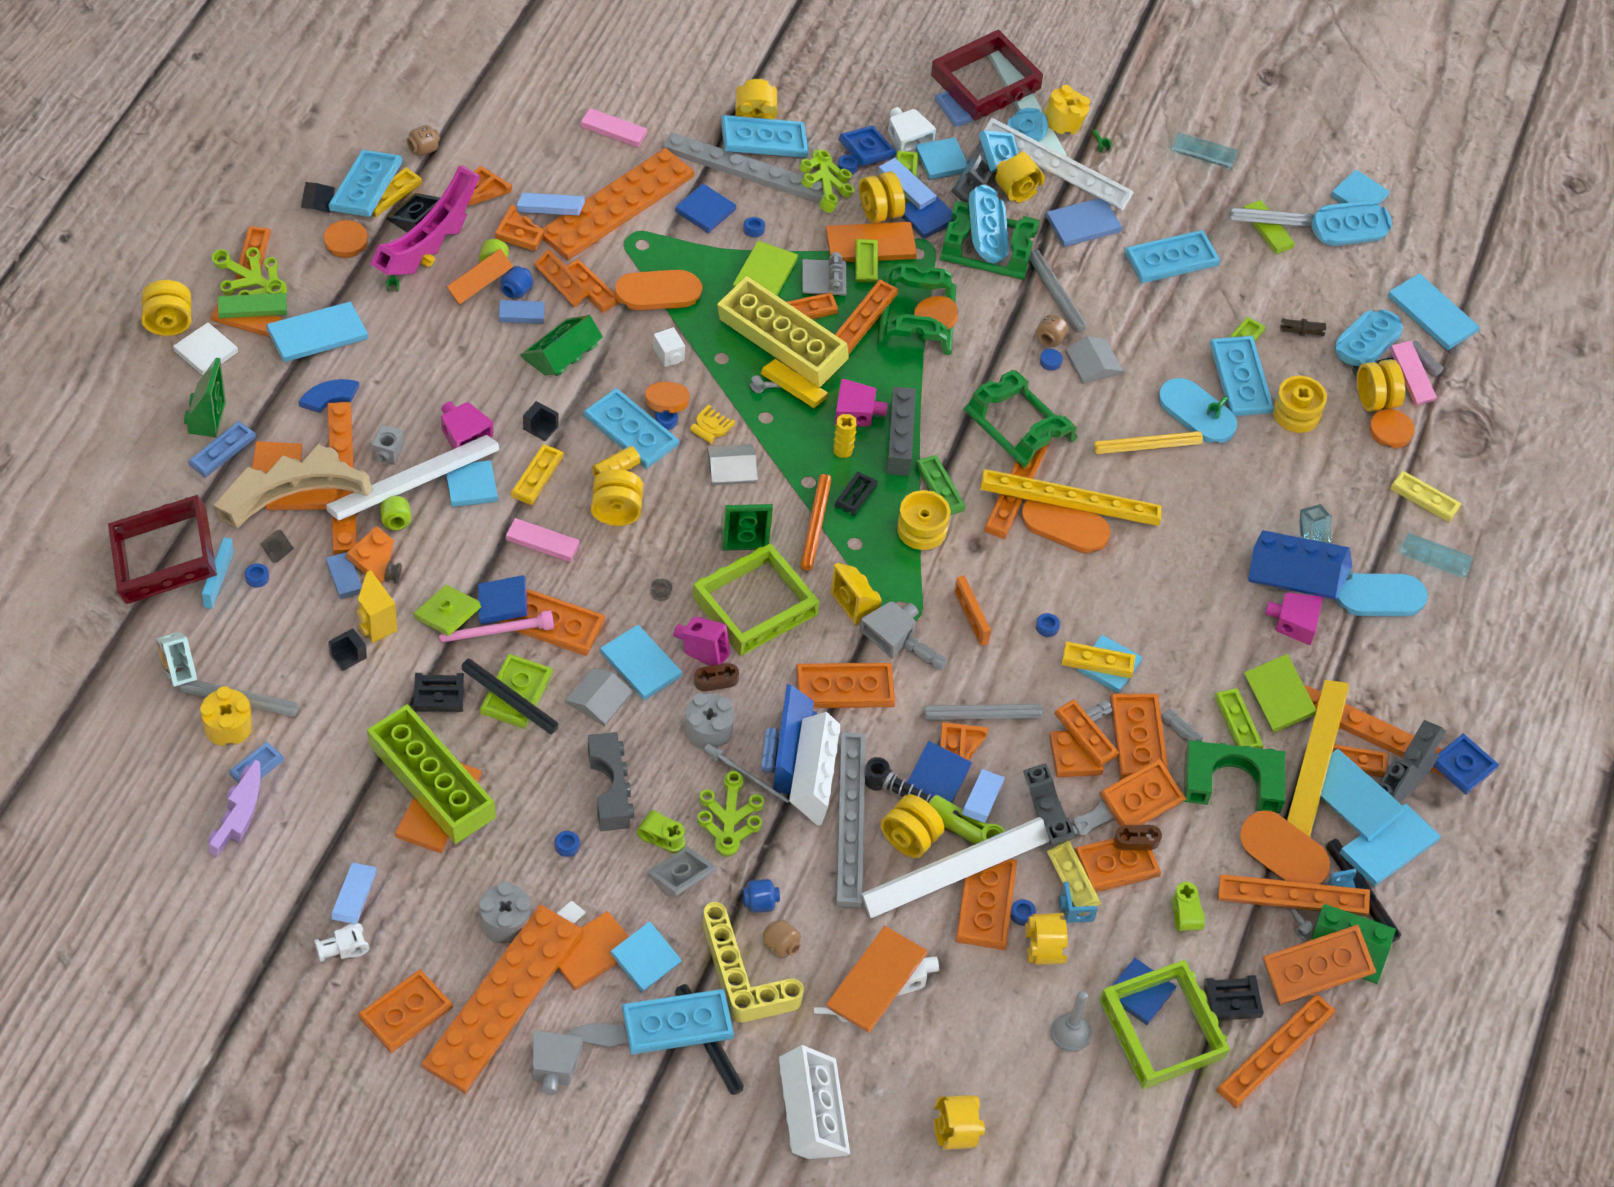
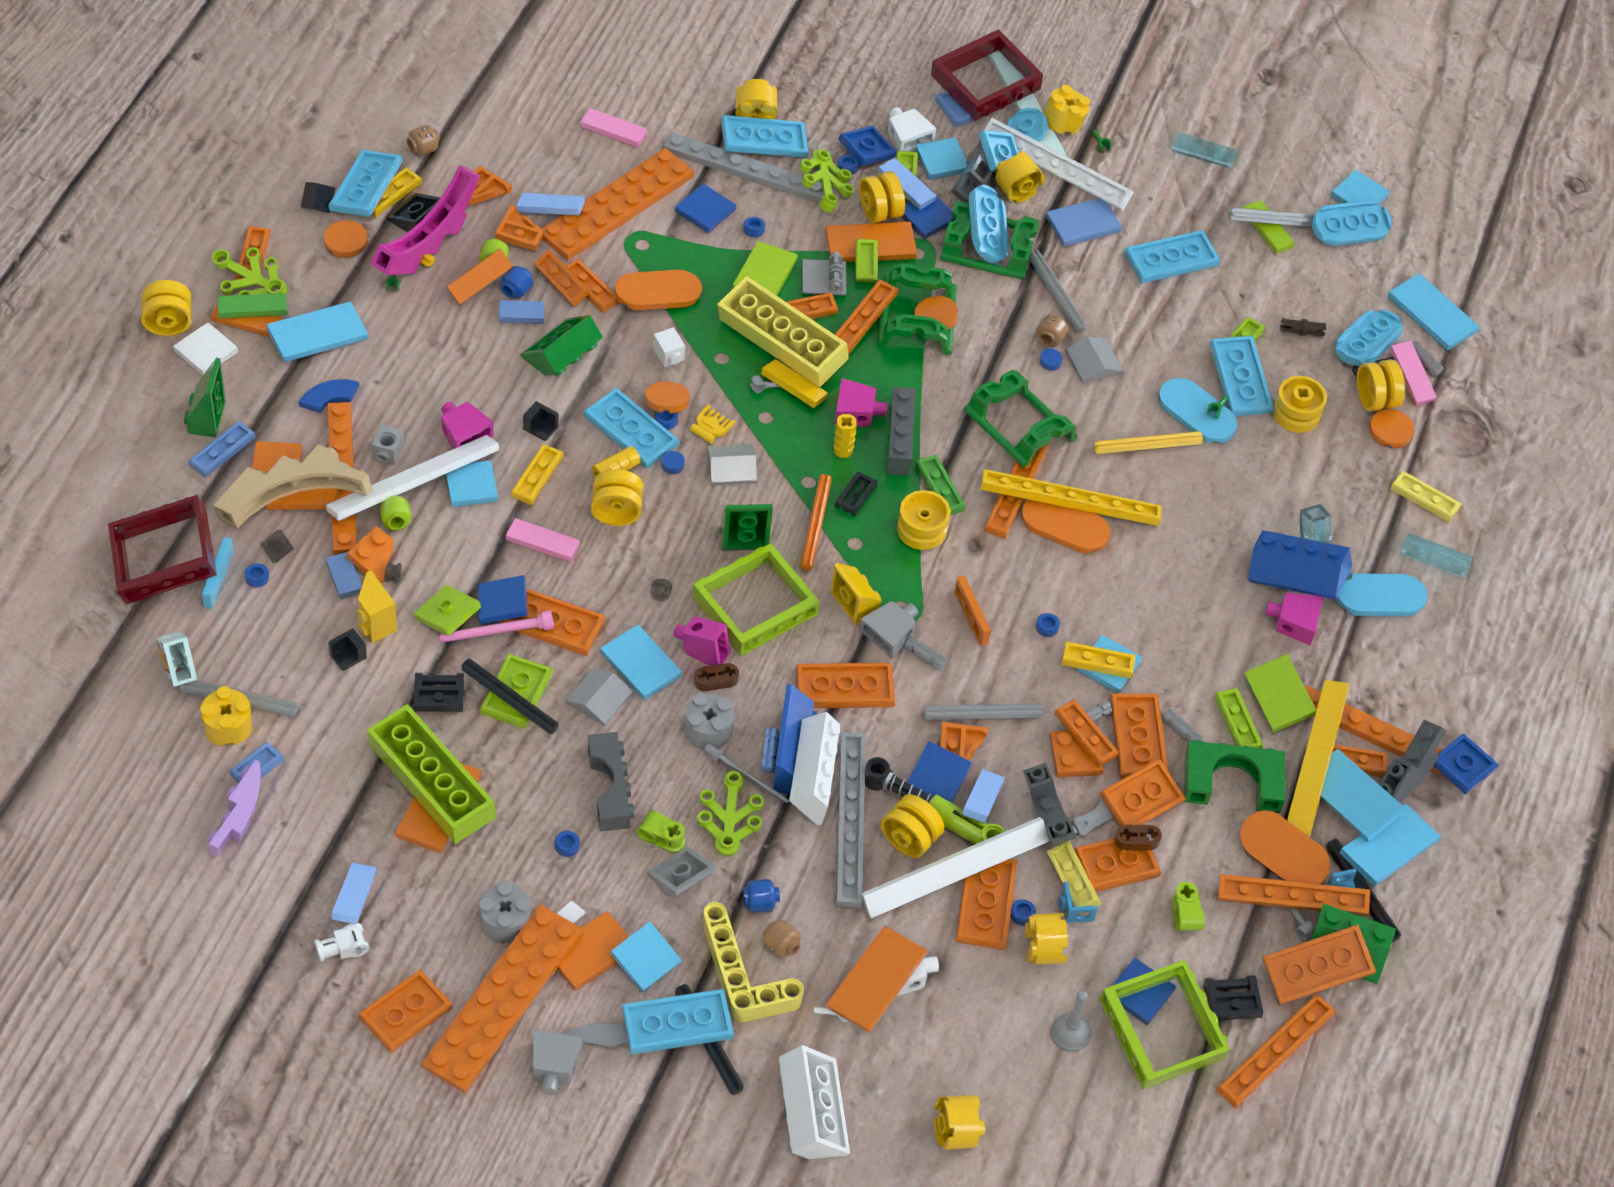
(673, 462): none -> blue tile

